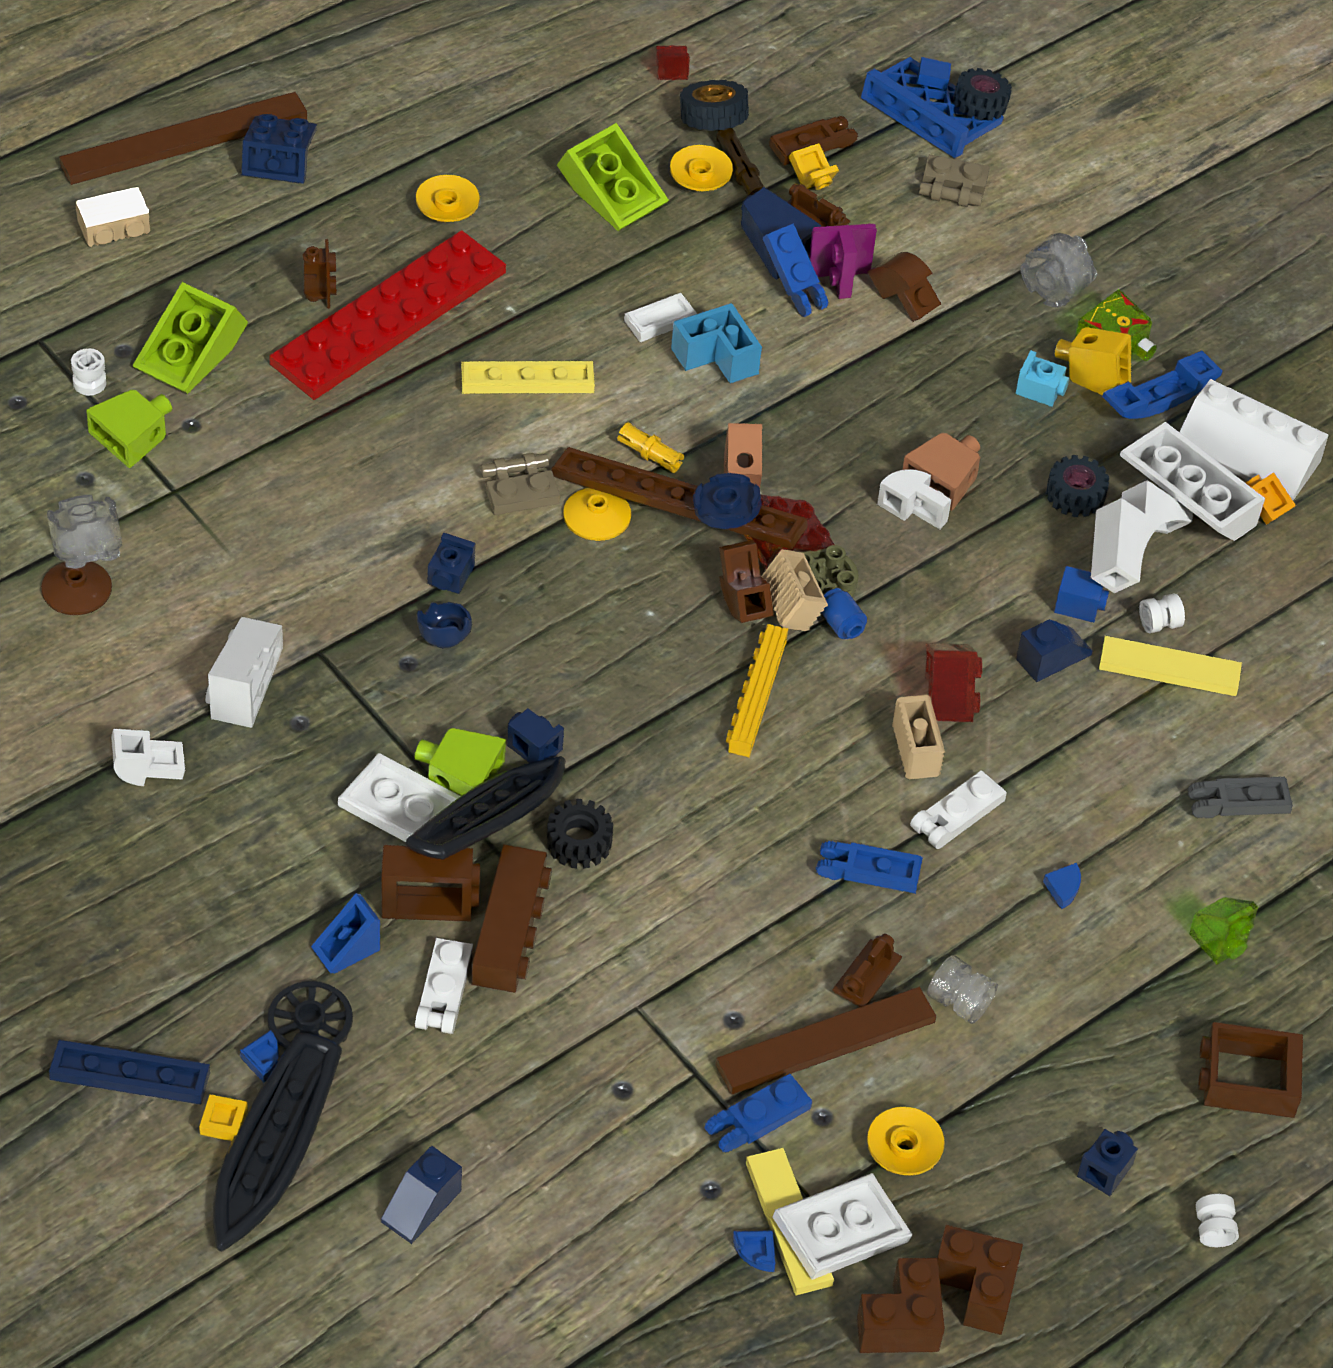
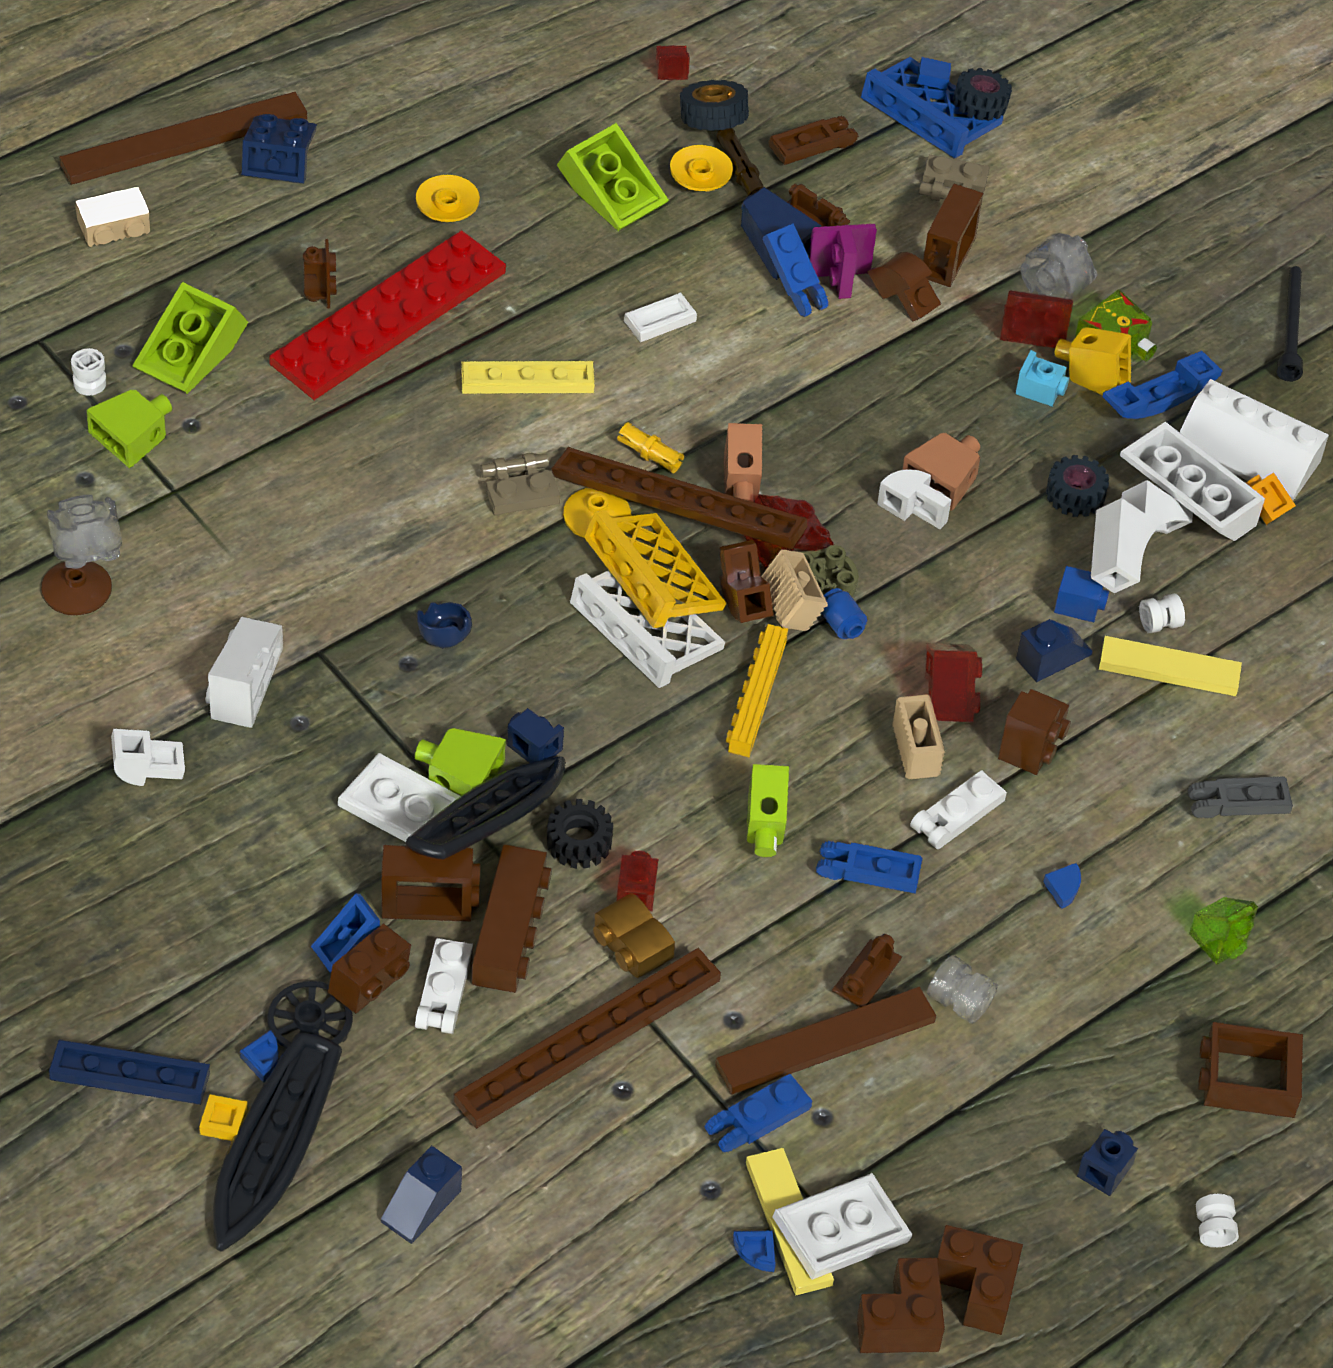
(369, 968): none -> reddish brown brick
(451, 563): dark blue brick -> none
(586, 1038): none -> reddish brown plate
(631, 637): none -> white fence
(633, 935): none -> pearl gold brick
(638, 875): none -> clear red brick
(639, 575): none -> yellow fence
(719, 338): dark azure brick -> none
(727, 501): dark blue tile -> none
(767, 808): none -> lime torso
(813, 167): yellow bracket -> none
(908, 1128): yellow dish -> none
(952, 234): none -> reddish brown window
(1033, 730): none -> reddish brown brick
(1035, 319): none -> clear red bracket
(1290, 363): none -> black piece

